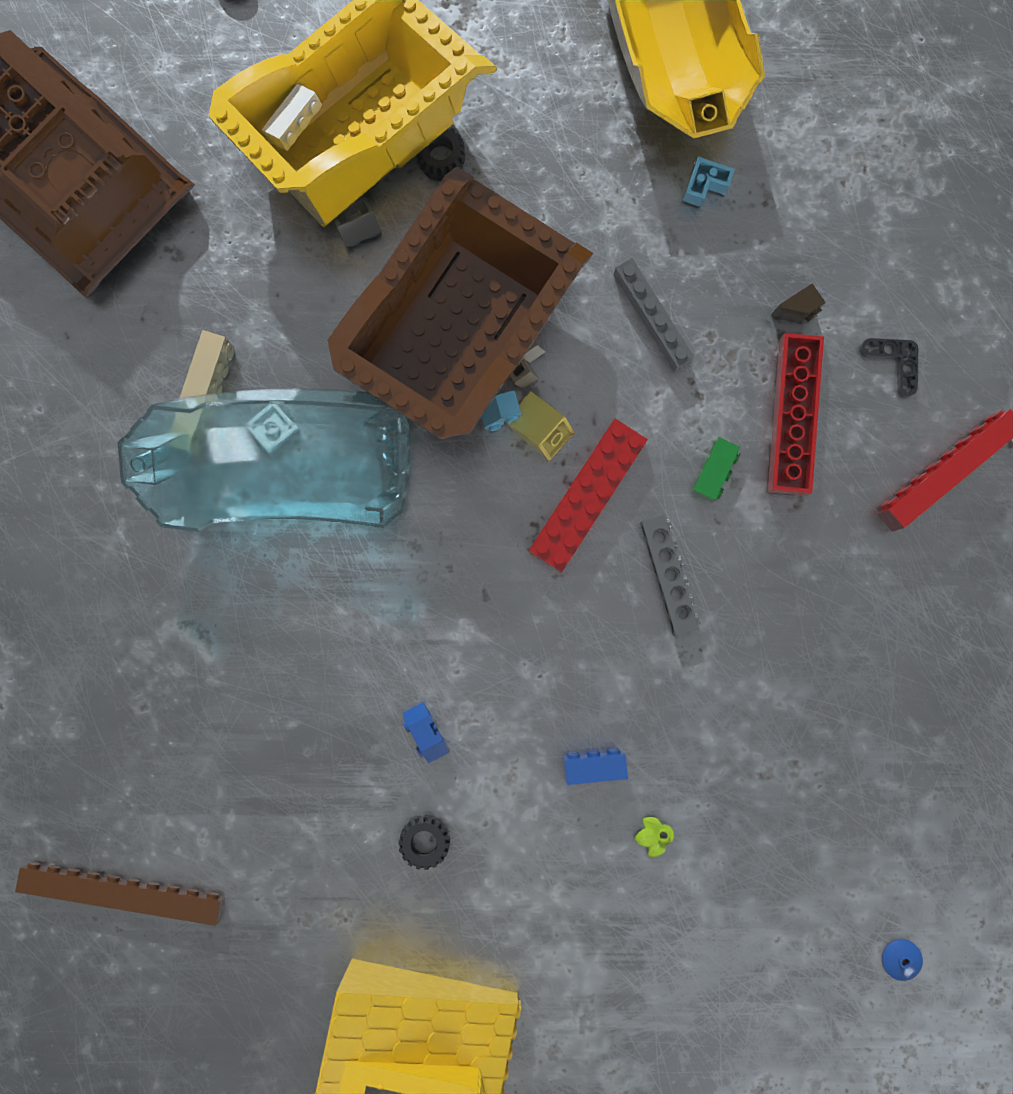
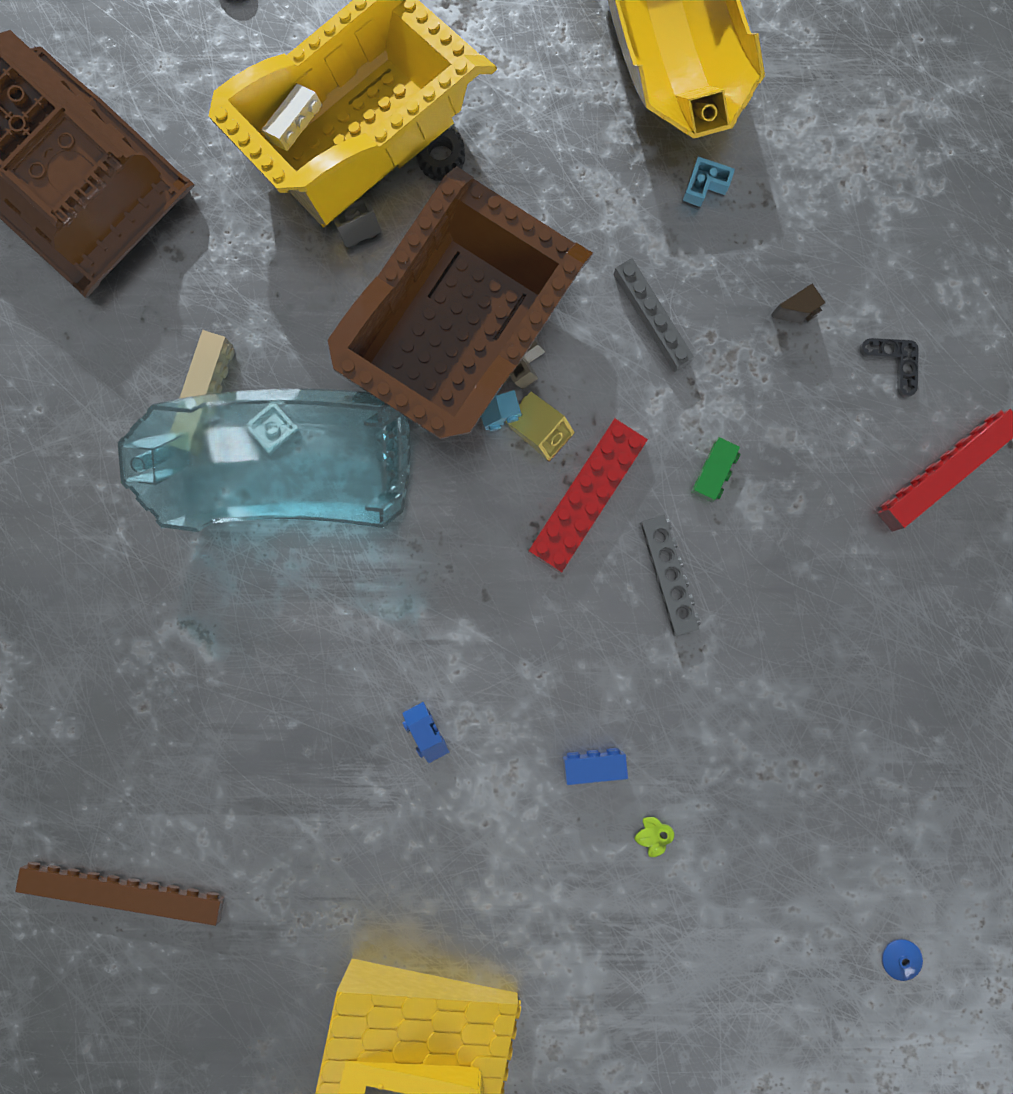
(419, 859): black tyre -> none
(795, 414): red brick -> none

